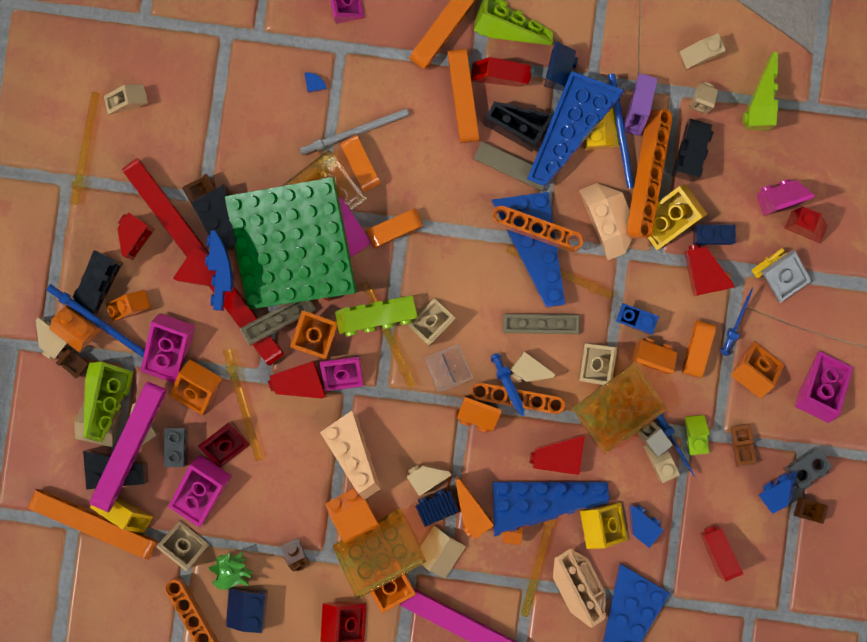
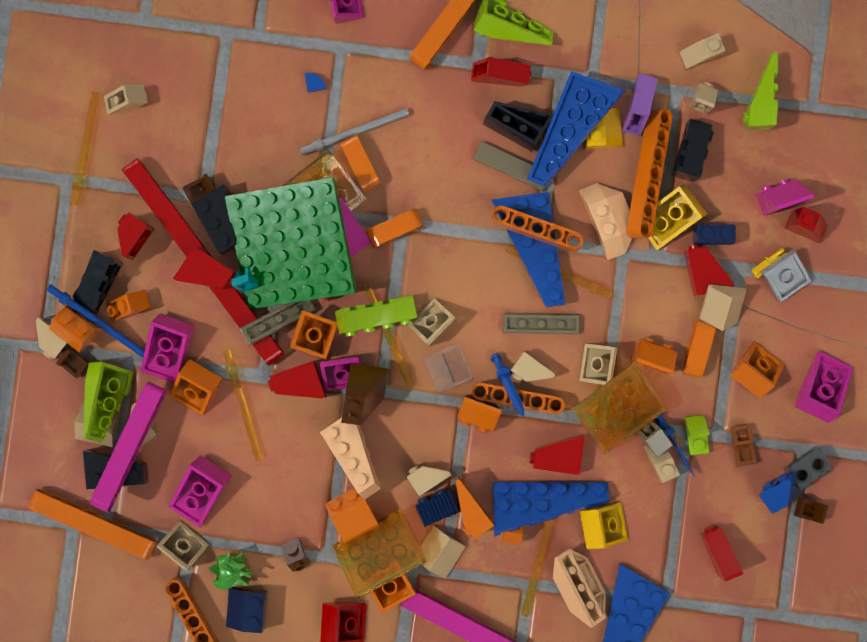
(126, 516): yellow slope -> none
(175, 446): dark grey brick -> none
(219, 261): blue slope -> none
(224, 444): dark red slope -> none
(244, 282): none -> teal tile
(363, 392): none -> reddish brown slope
(463, 95): orange beam -> none
(560, 66): dark blue slope -> none
(622, 136): blue bar -> none
(637, 319): blue slope -> none
(642, 527): blue slope -> none
(722, 306): none -> tan slope
(733, 334): blue sword -> none

